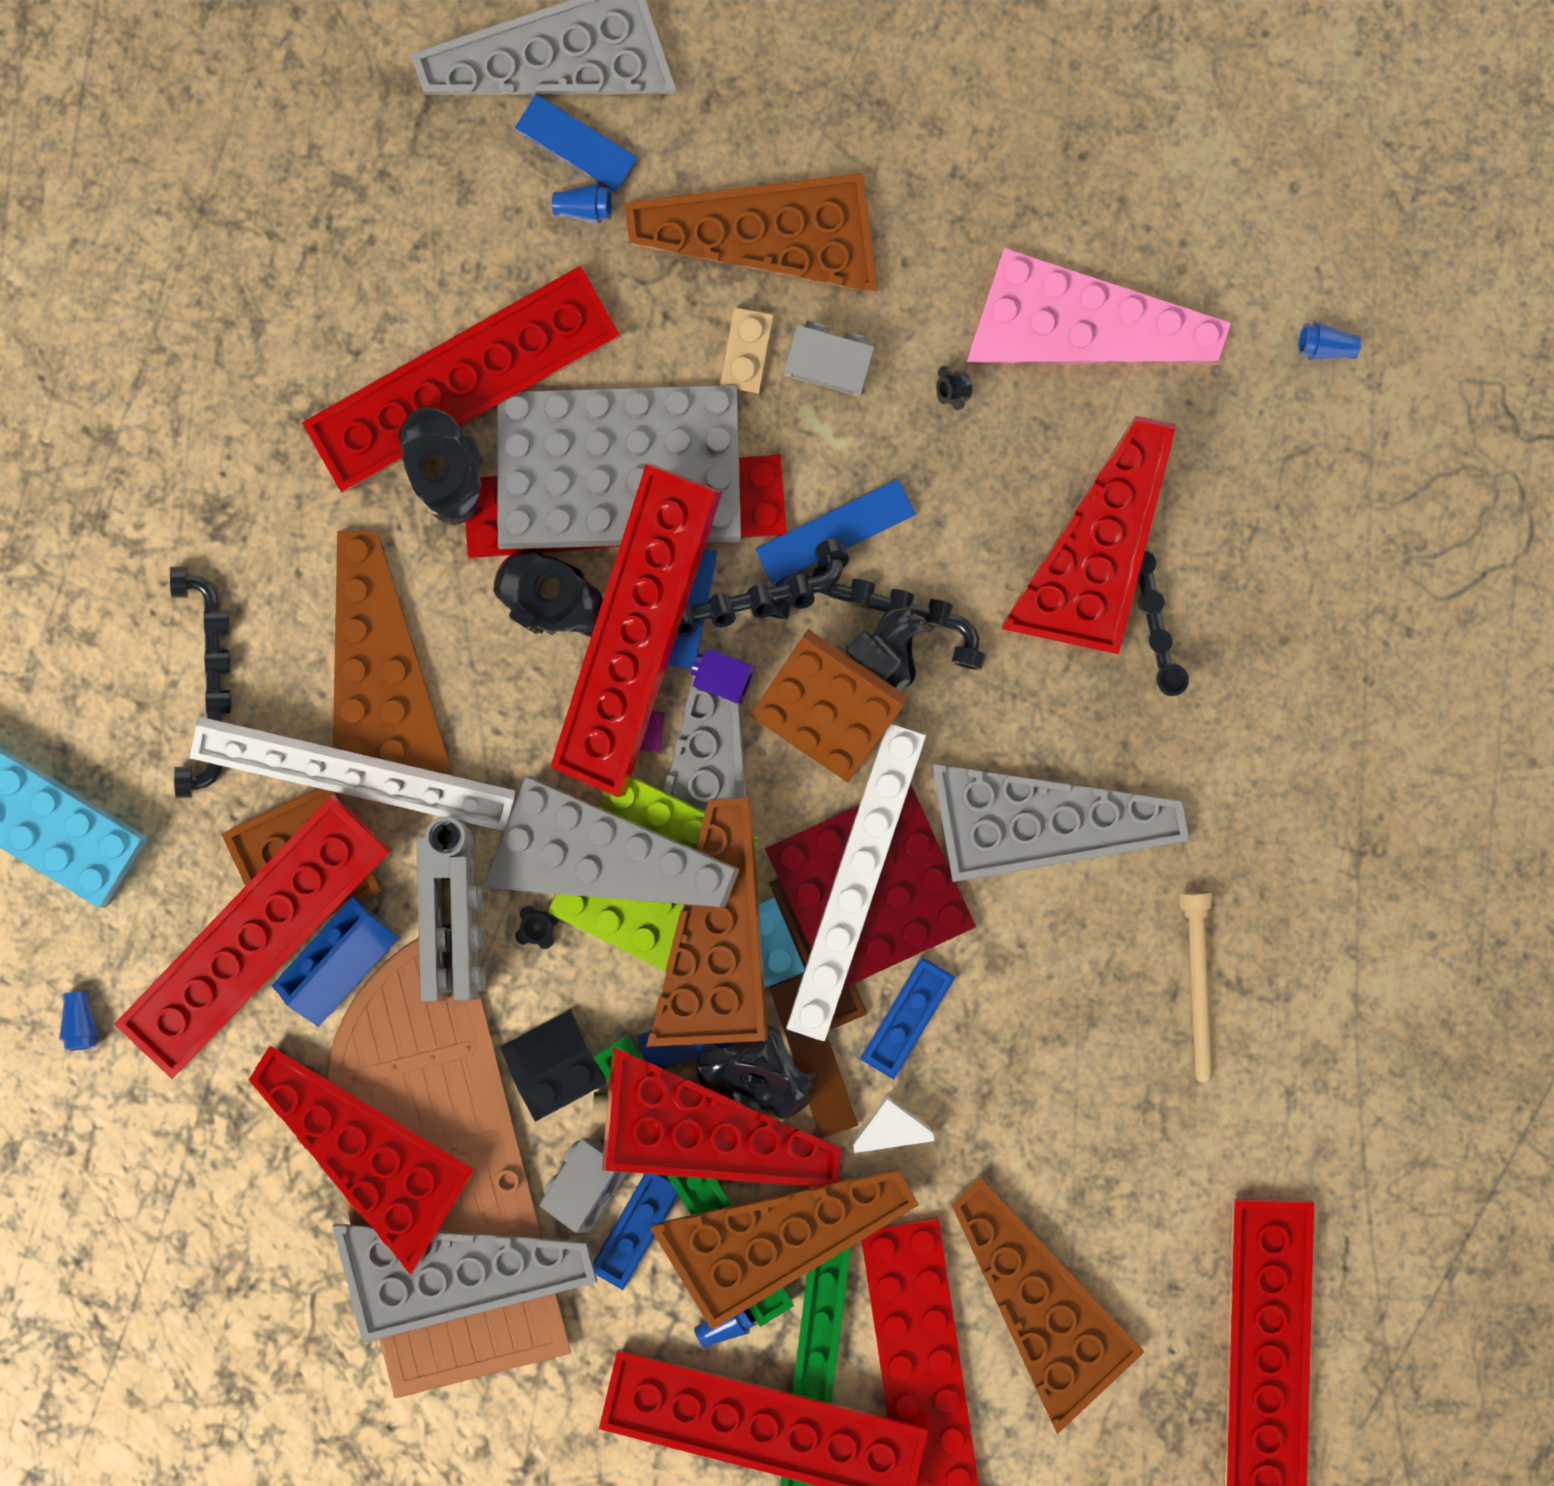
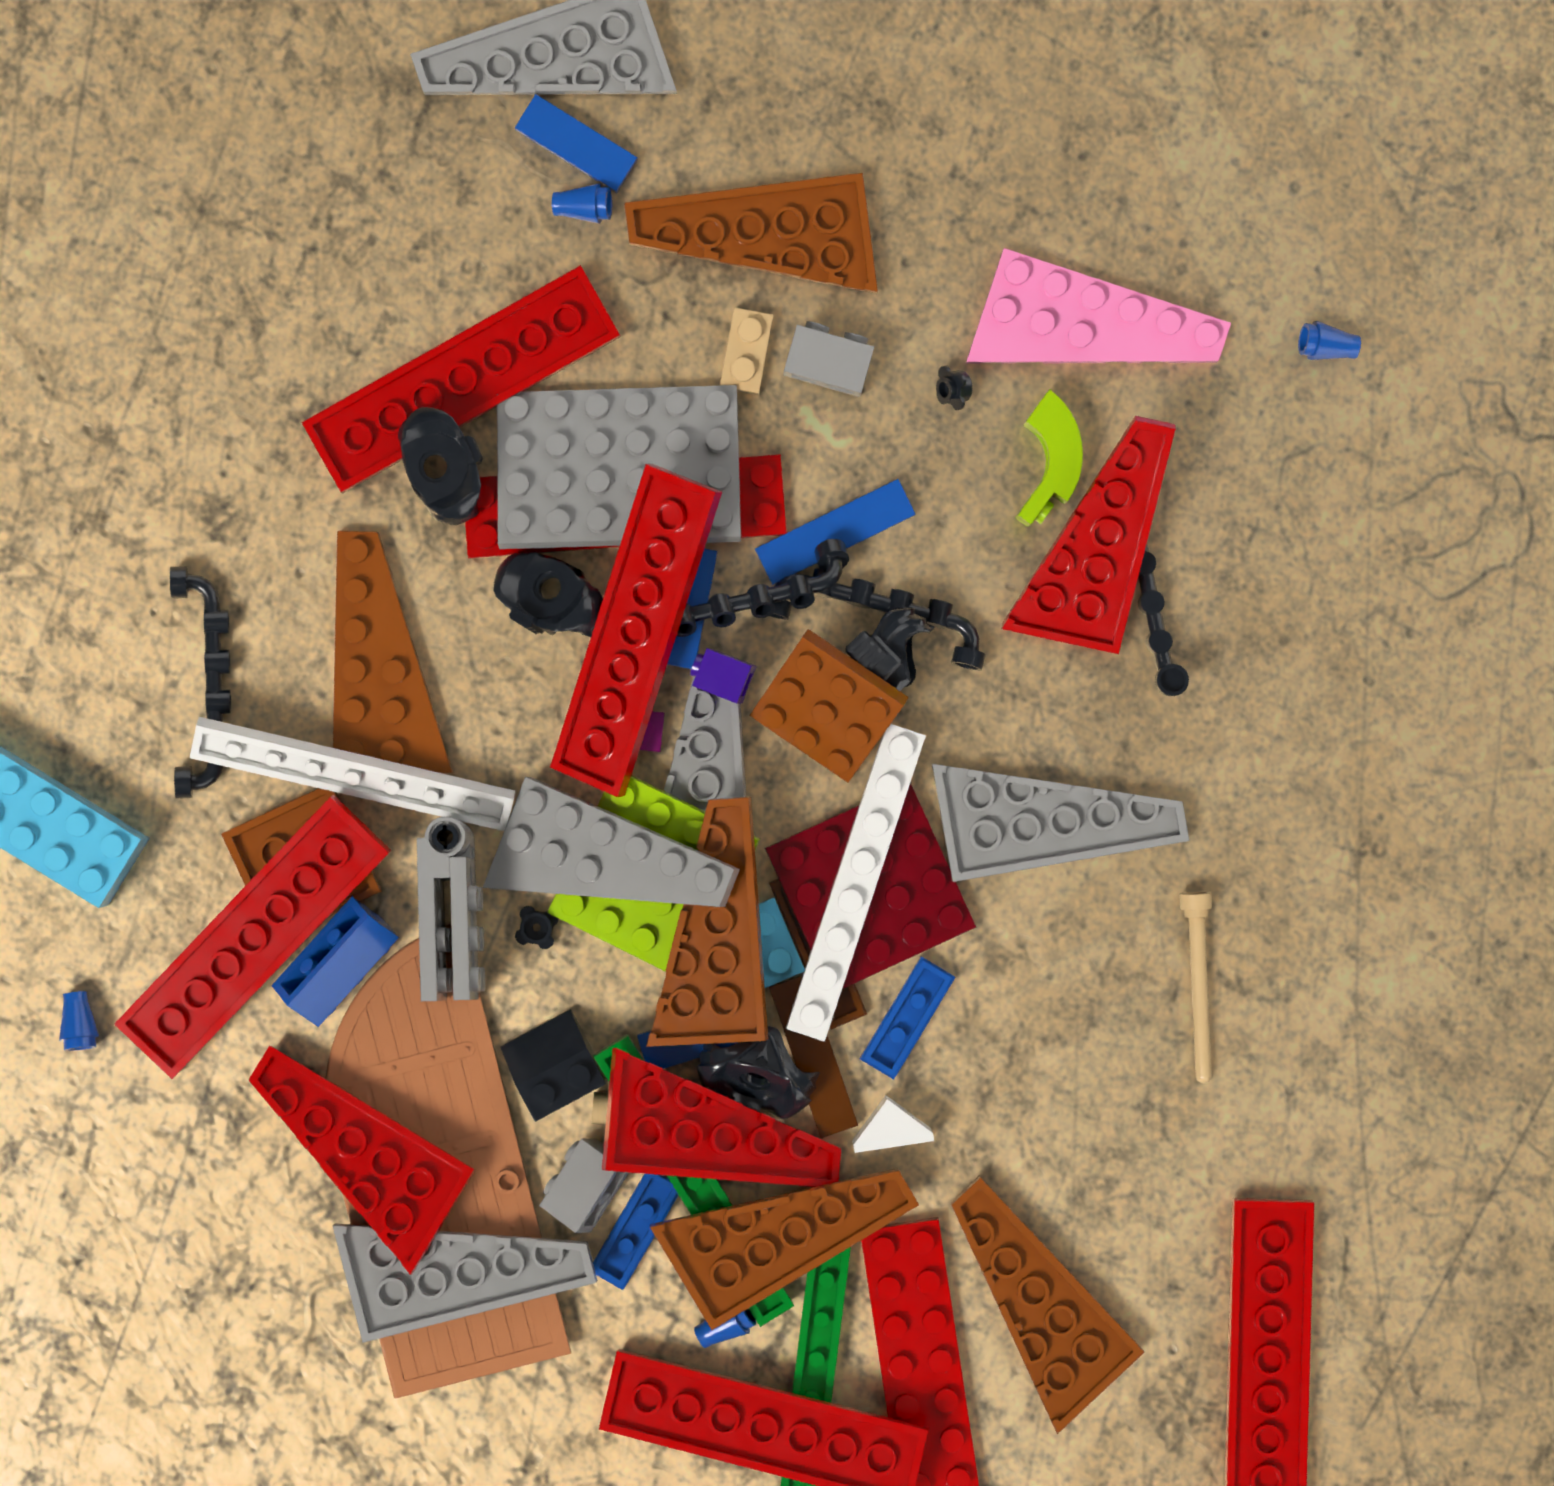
(1063, 453): none -> lime arch

